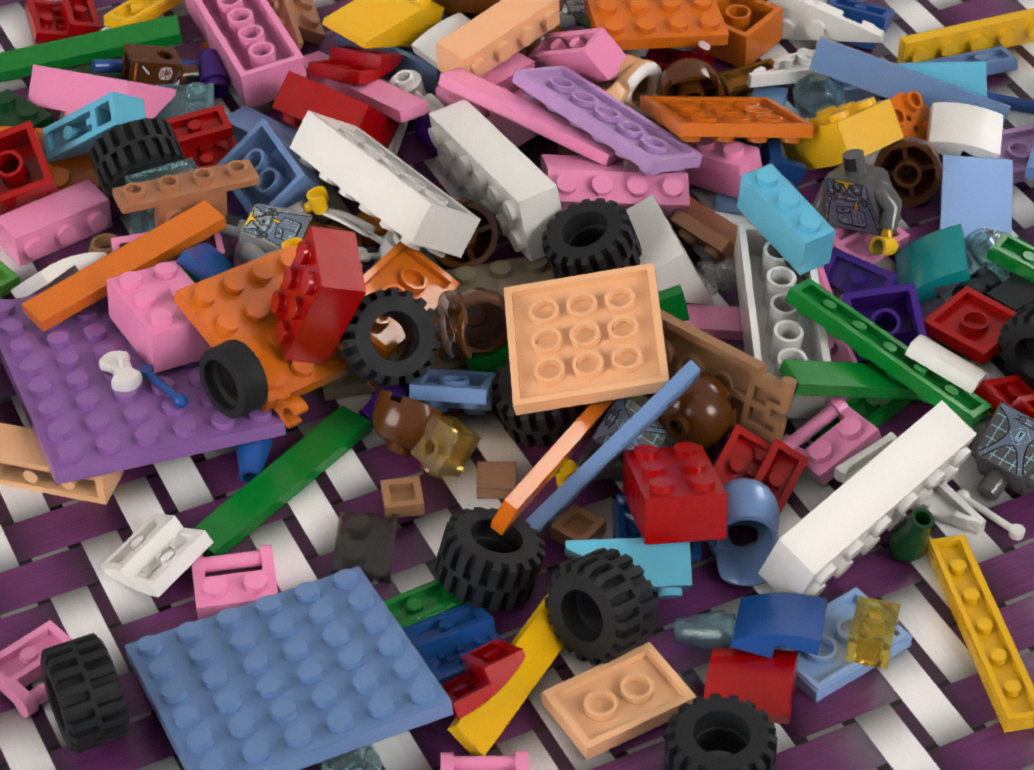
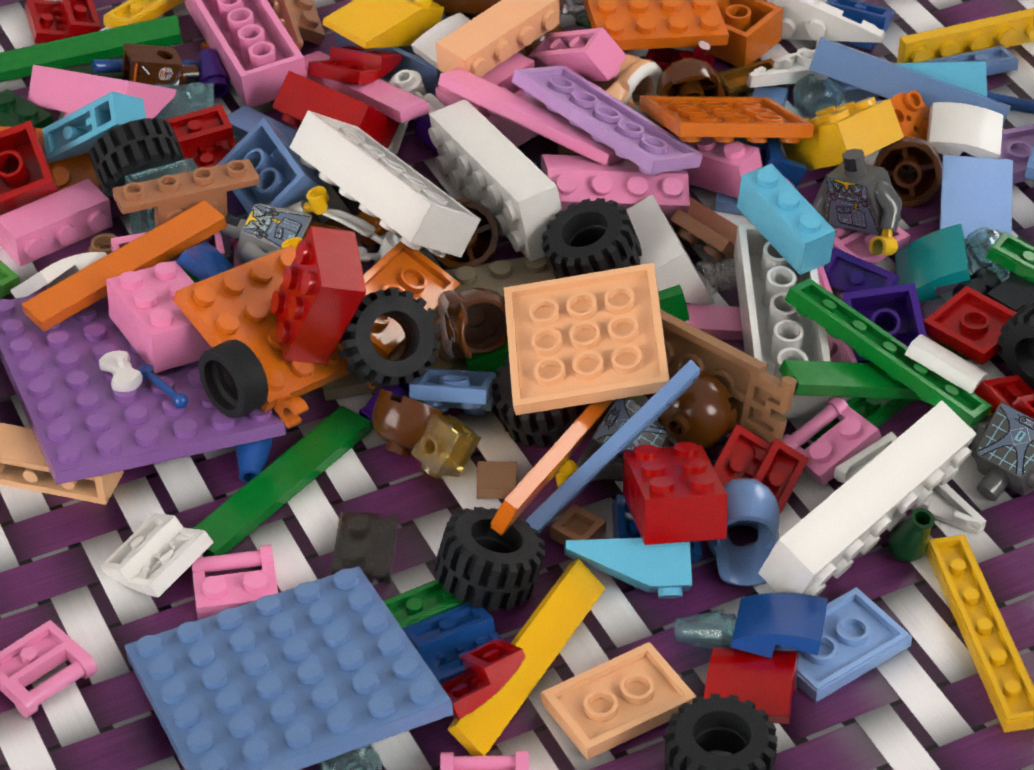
(84, 693): black tyre -> none
(402, 497): medium nougat plate -> none
(601, 606): black tyre -> none
(872, 641): clear yellow brick -> none
(1016, 531): white hinge -> none

